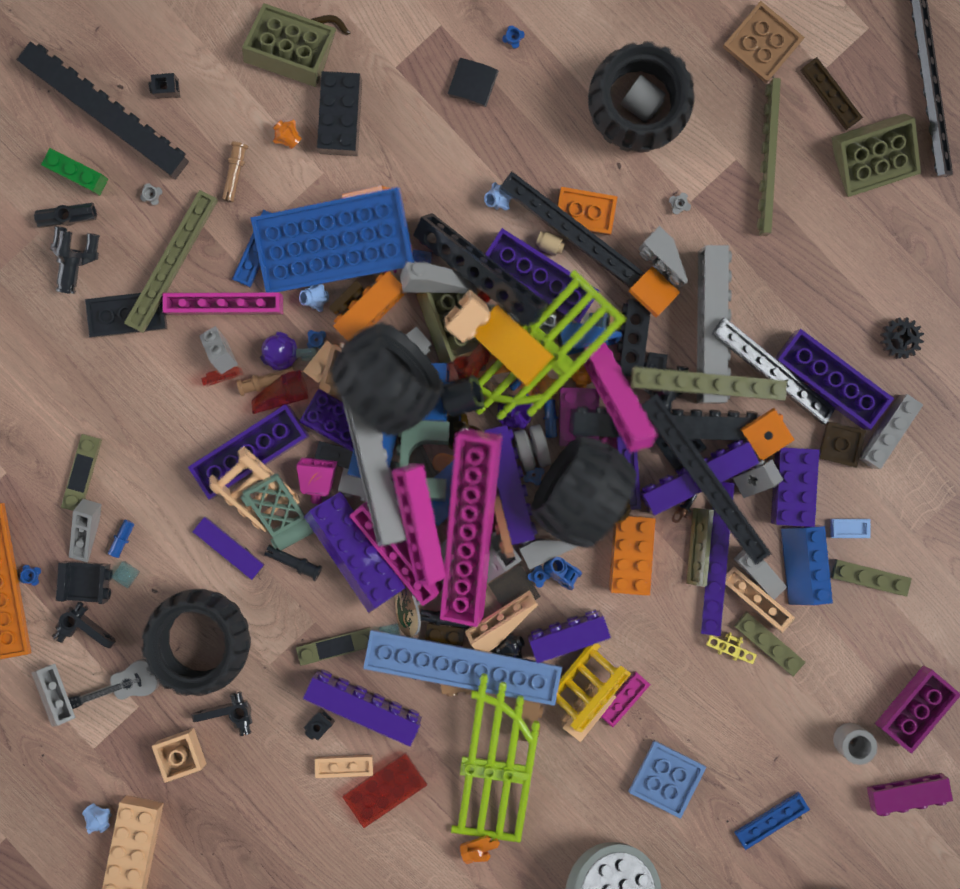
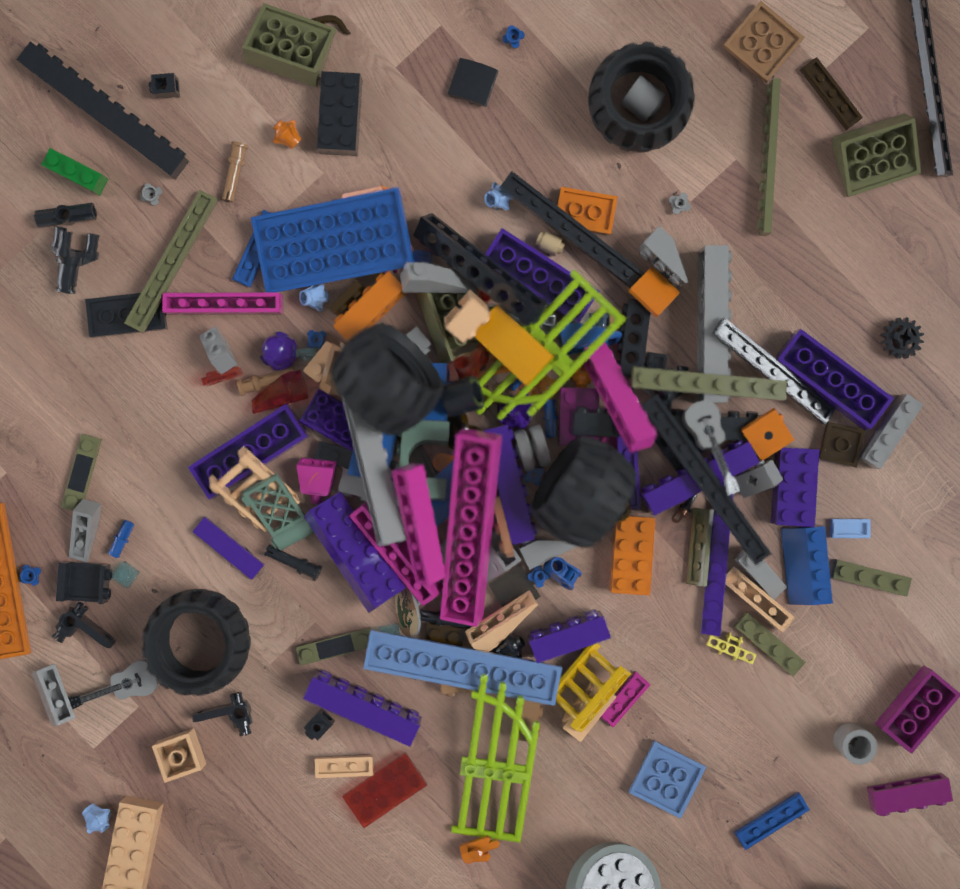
(703, 423): none -> light grey piece

